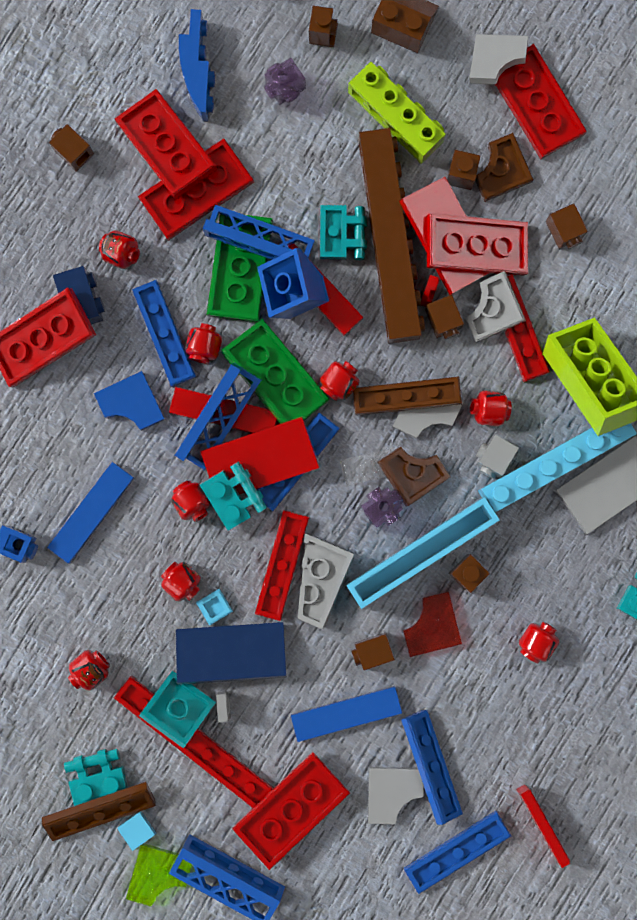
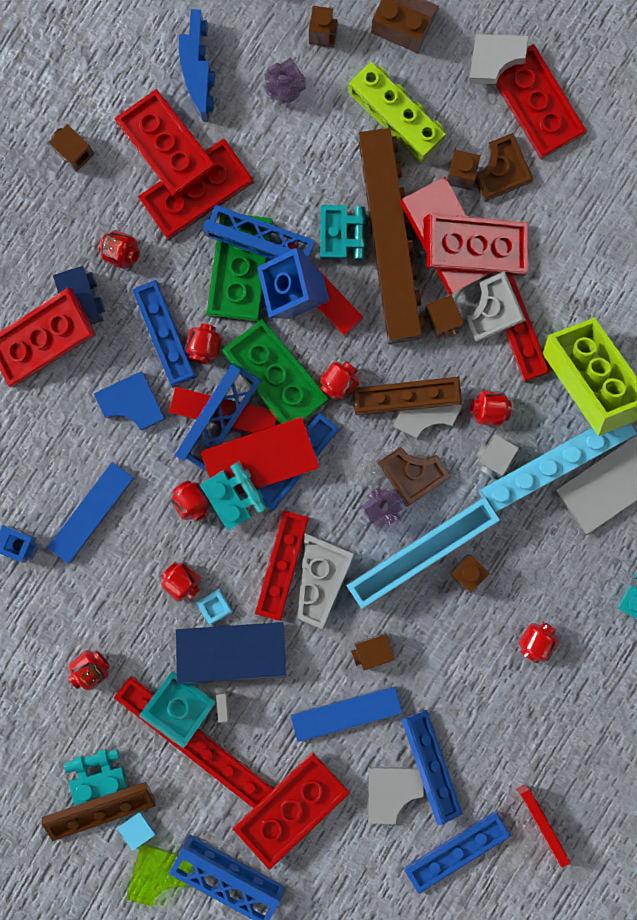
(430, 290): red tile -> none
(434, 628): clear red tile -> none
(566, 227): reddish brown brick -> none

